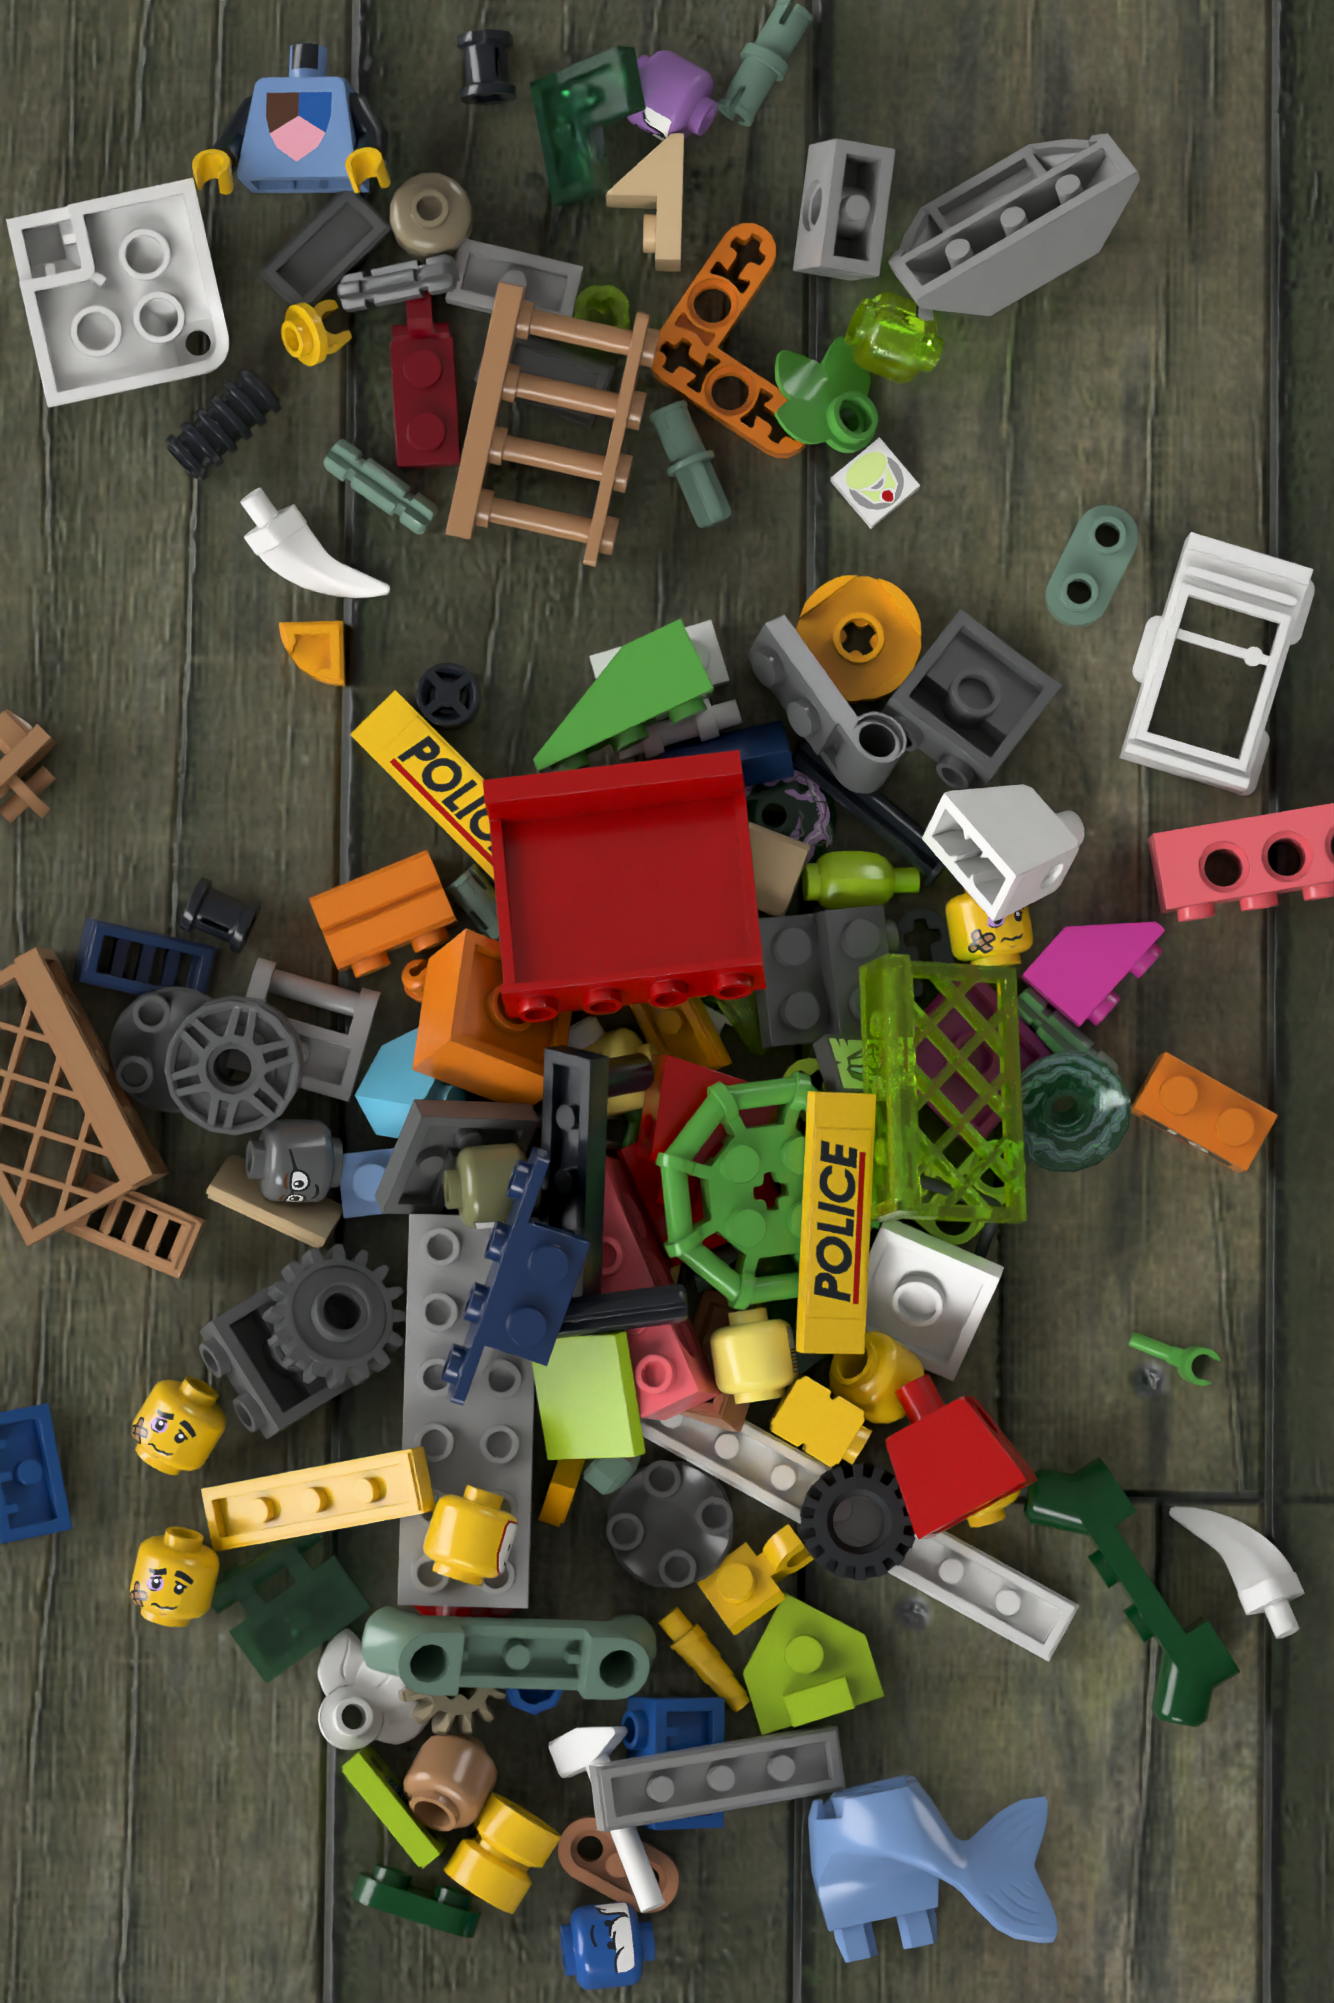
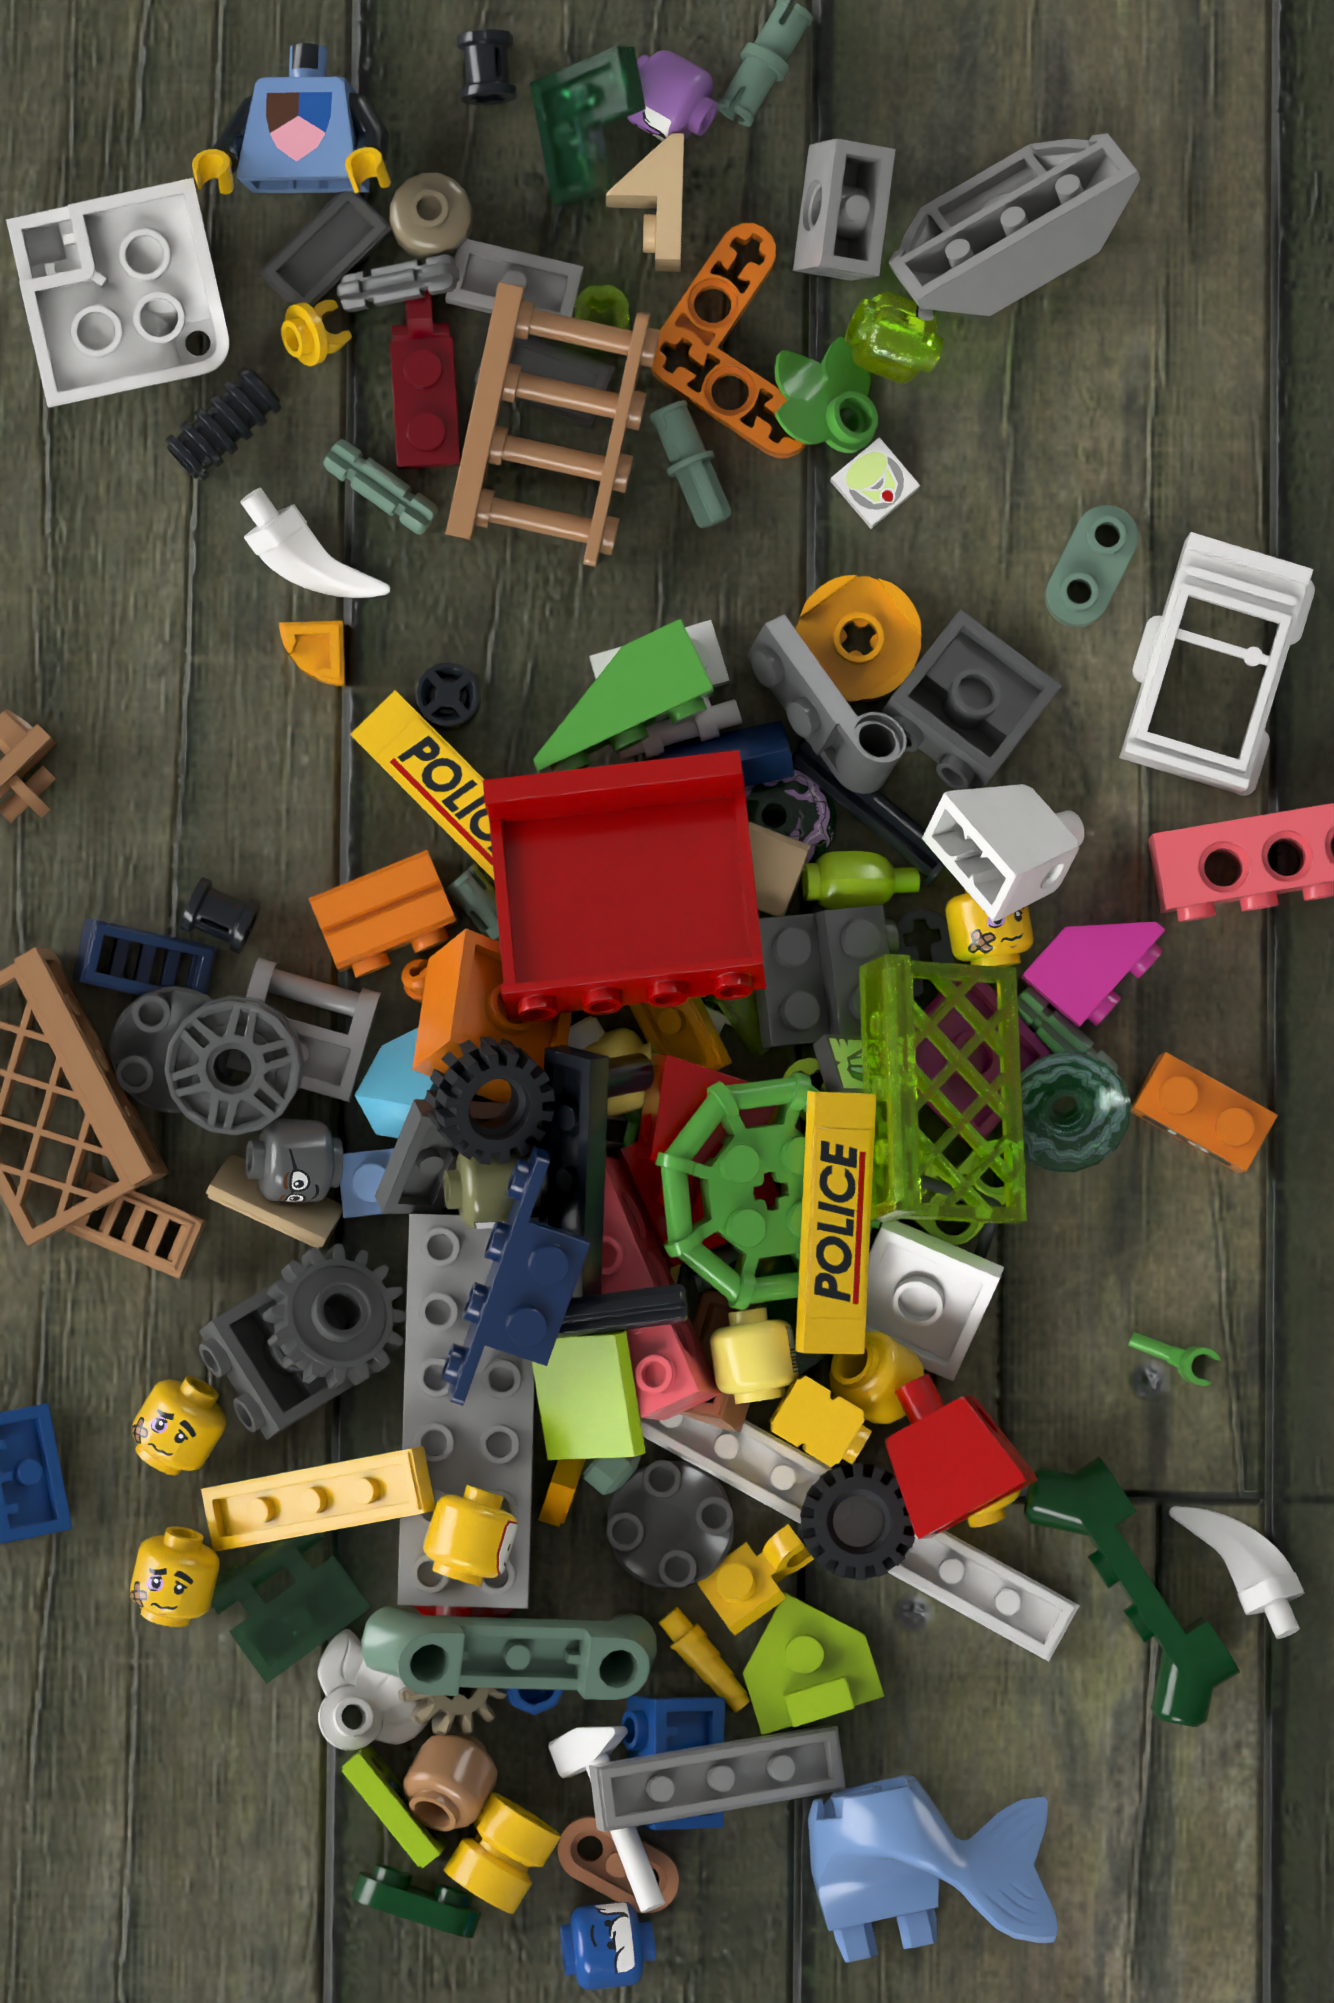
(513, 1124): none -> black tyre

